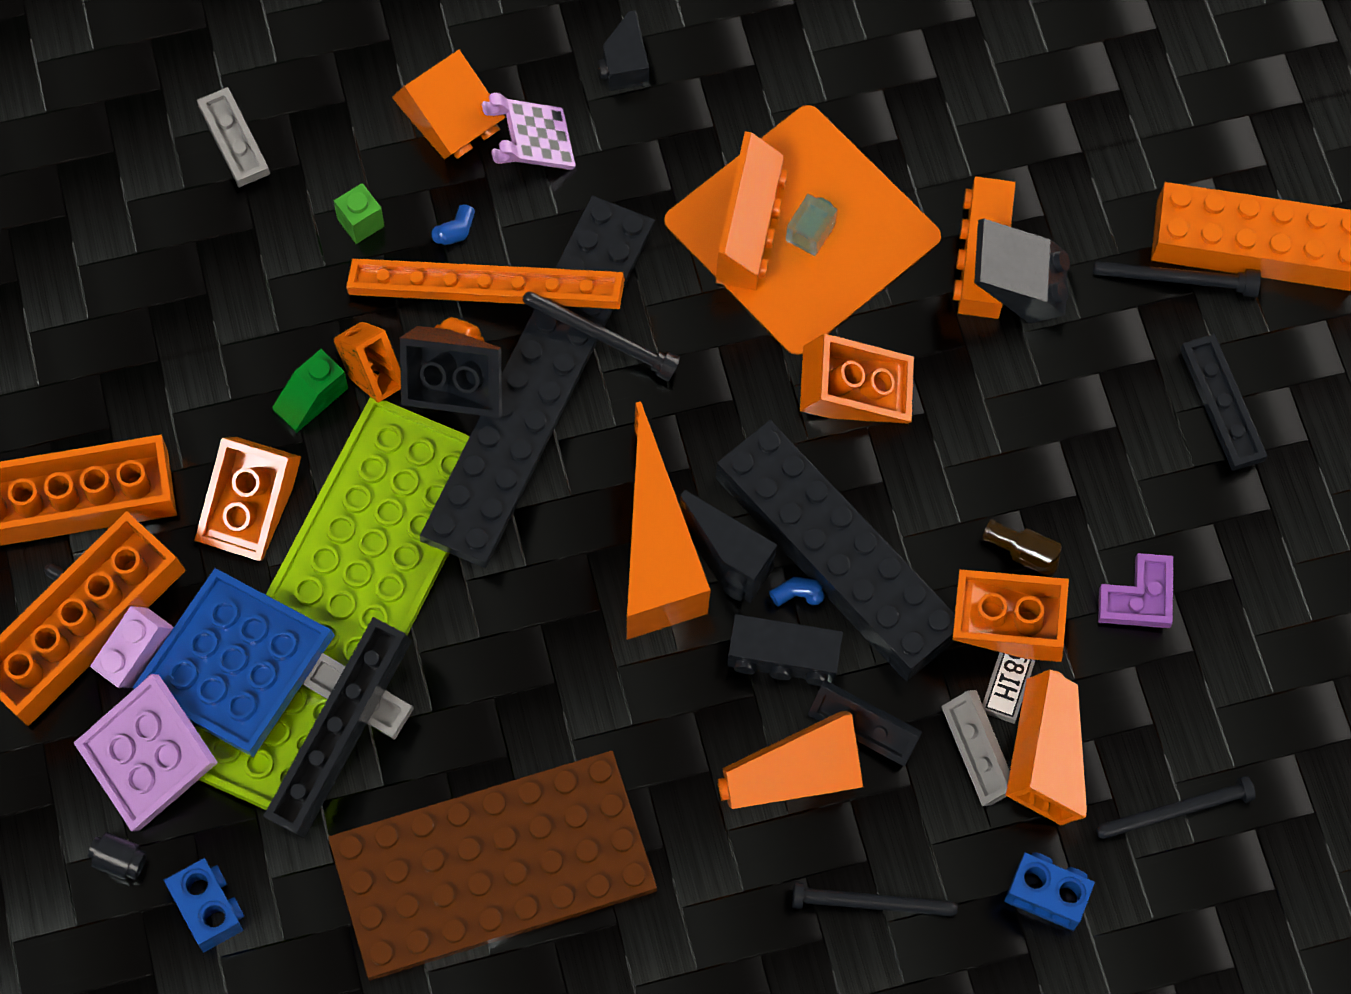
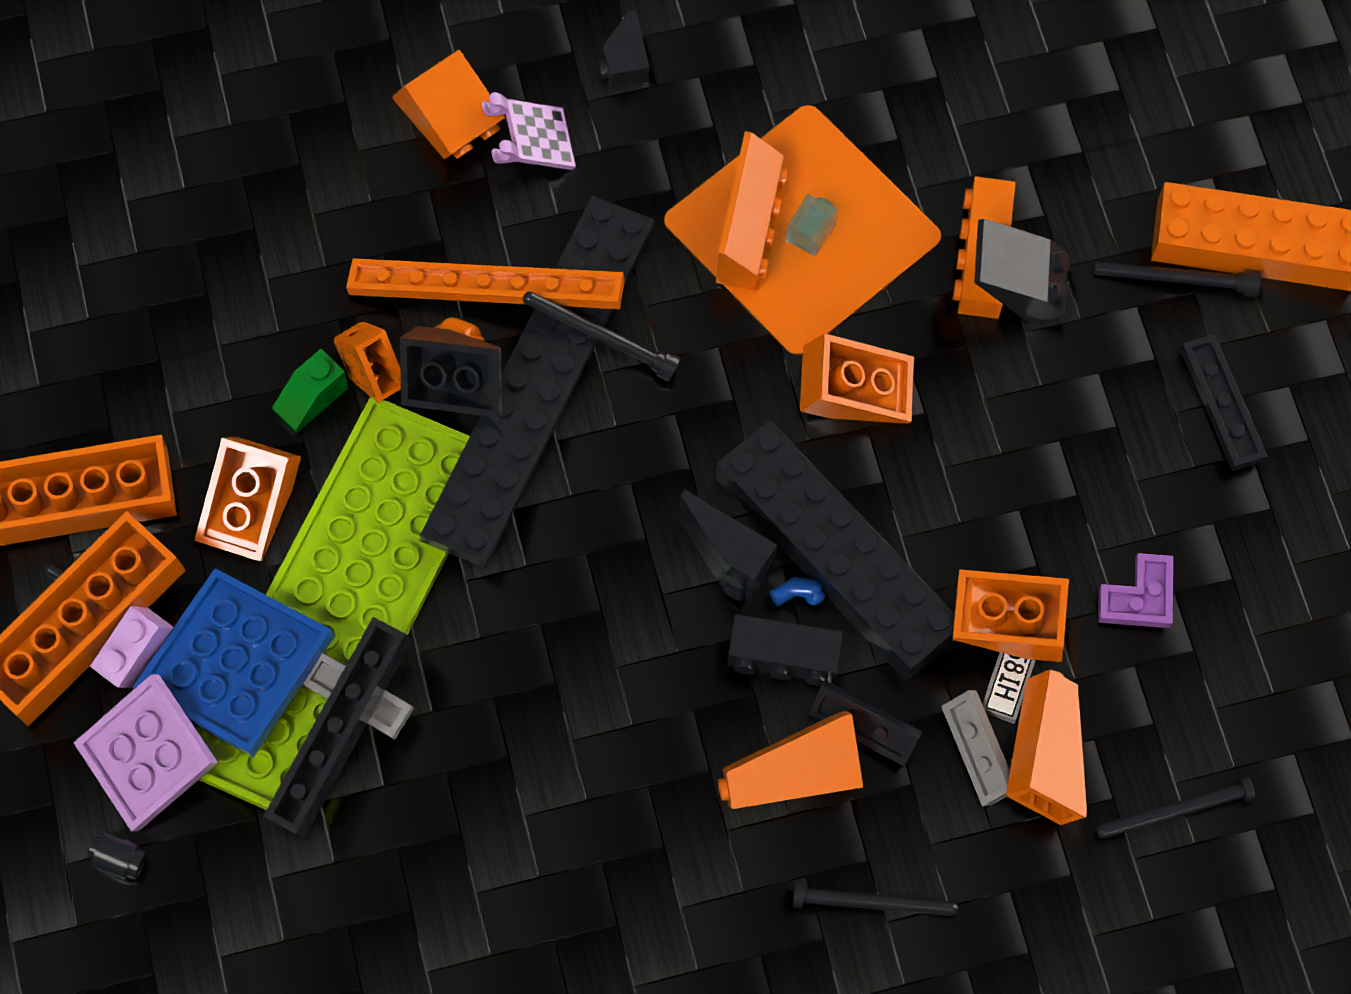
(199, 907): blue brick -> none
(233, 137): light grey plate -> none
(359, 213): bright green brick -> none
(455, 230): blue arm -> none
(491, 865): reddish brown plate -> none
(664, 566): orange piece -> none
(1025, 547): dark brown arm -> none
(1046, 900): blue brick -> none

